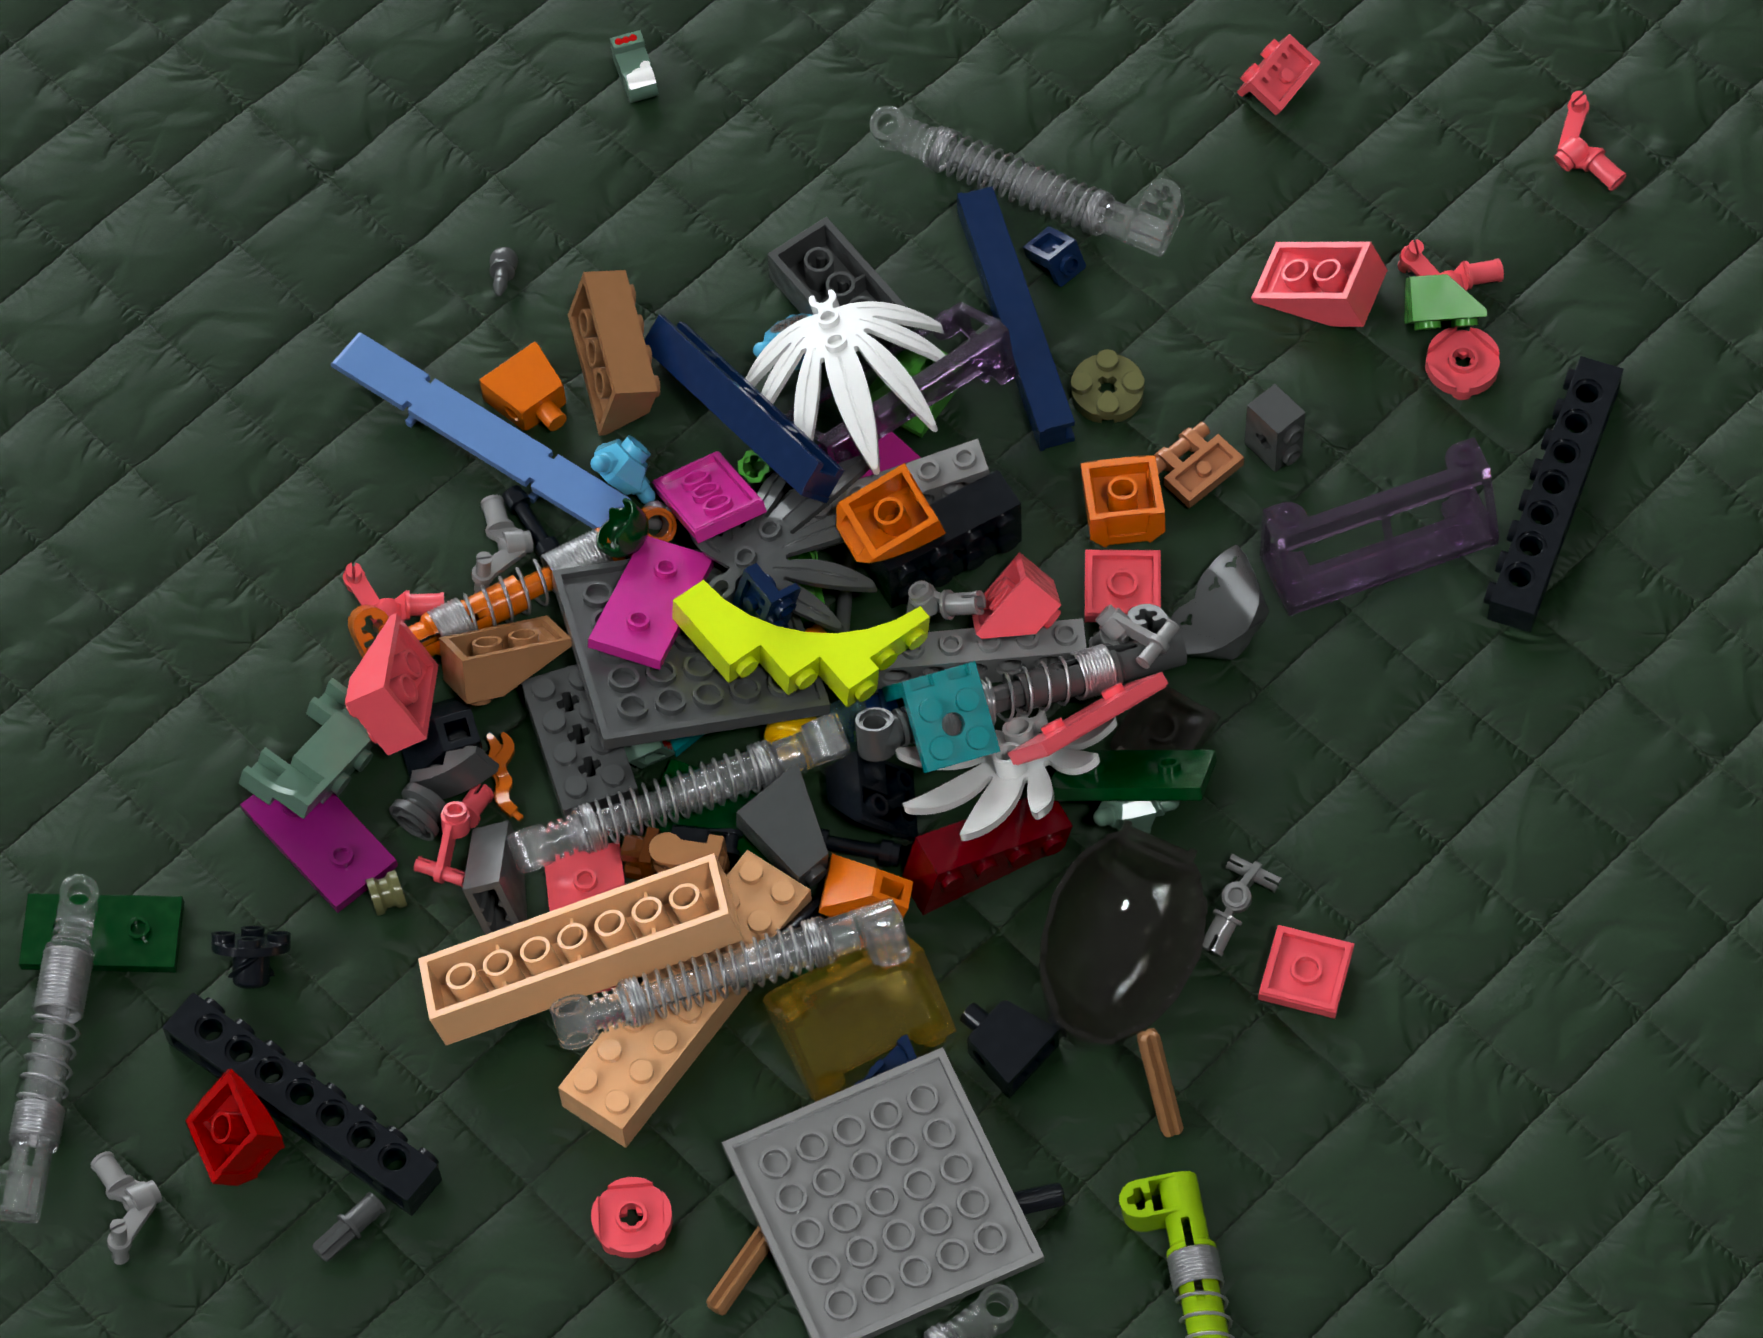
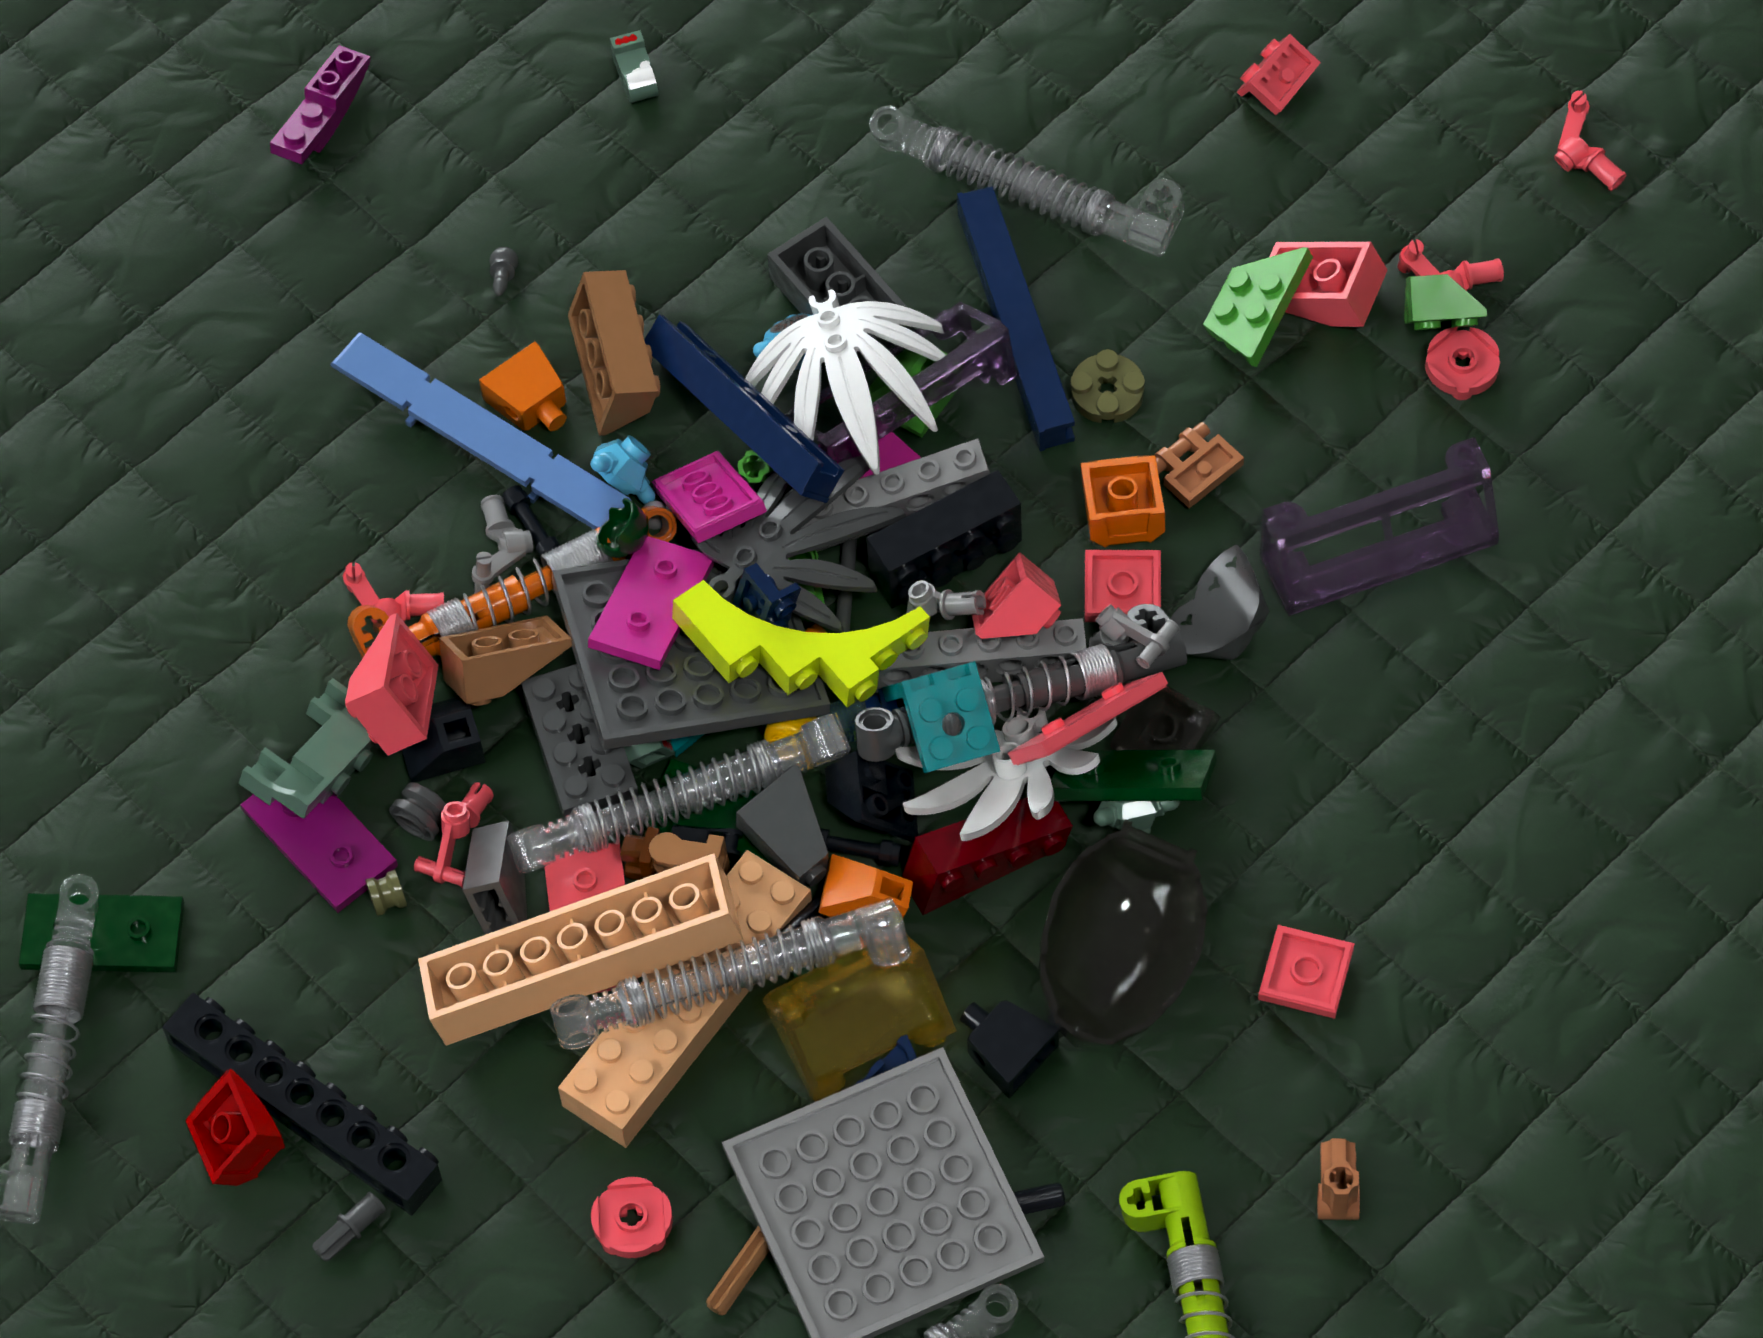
(137, 1198): light grey pin -> none
(251, 953): black plate -> none
(324, 106): none -> magenta slope
(459, 772): dark grey slope -> none
(503, 755): orange hair -> none
(887, 518): orange slope -> none
(1057, 253): dark blue bracket -> none
(1160, 1082): medium nougat axle -> none
(1236, 899): light grey pin -> none
(1255, 302): none -> wing
(1275, 428): dark grey brick -> none
(1339, 1187): none -> nougat piece
(1520, 605): black brick -> none

